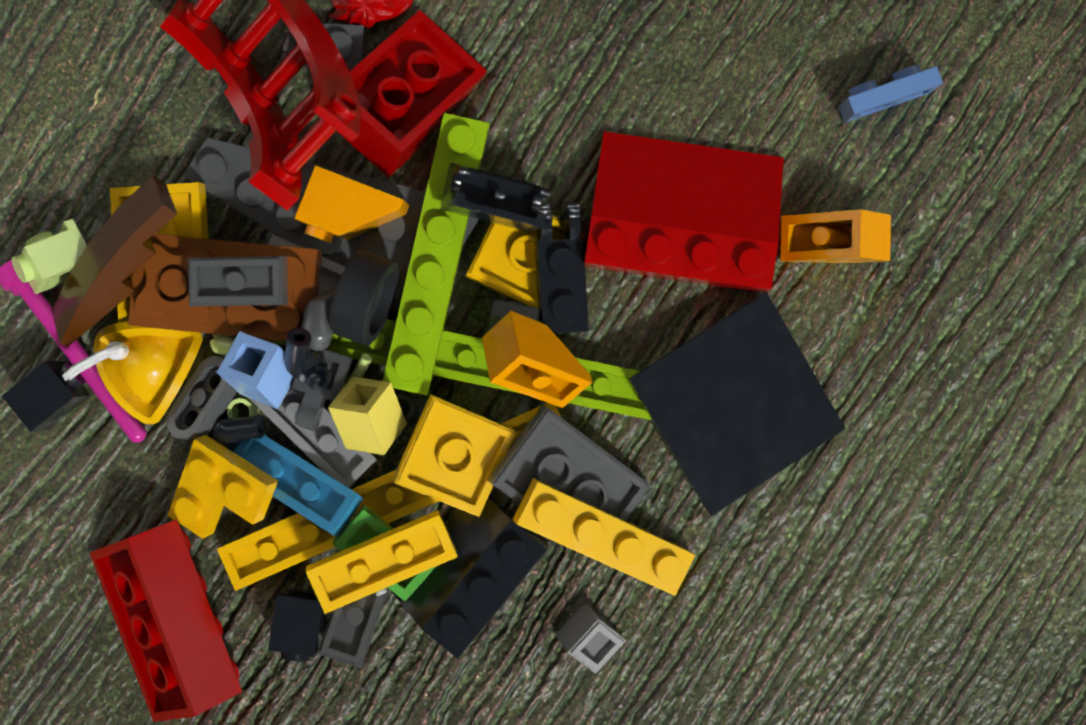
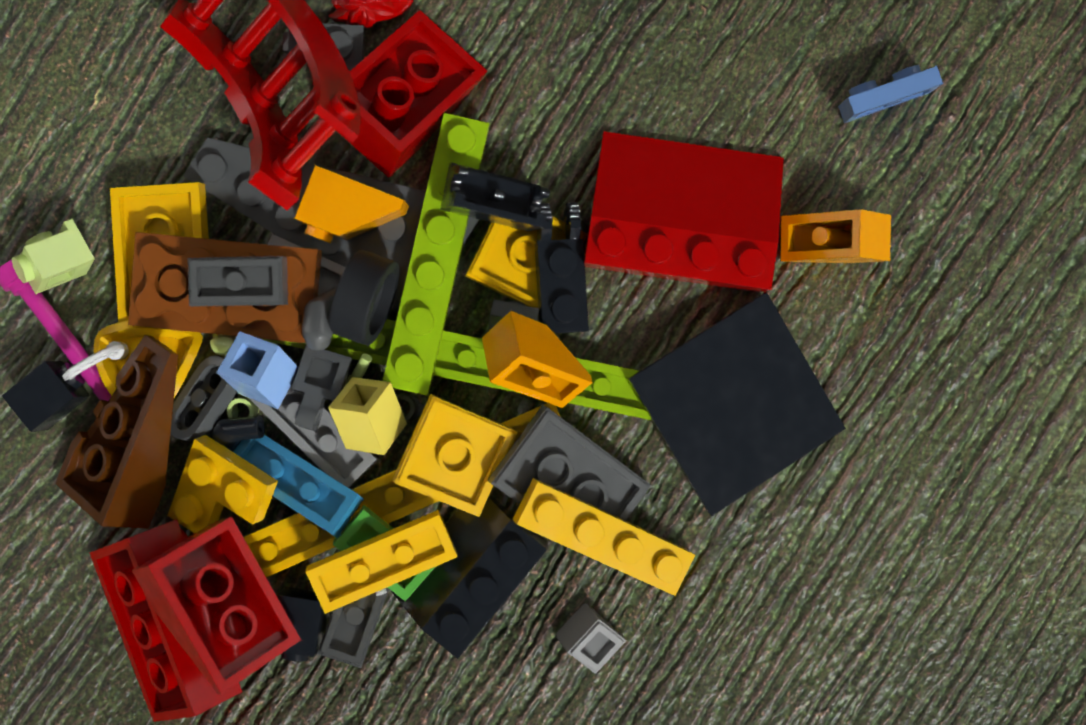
(104, 269): reddish brown slope -> none
(123, 458): none -> reddish brown wedge
(218, 604): none -> red slope
(303, 362): black arm -> none

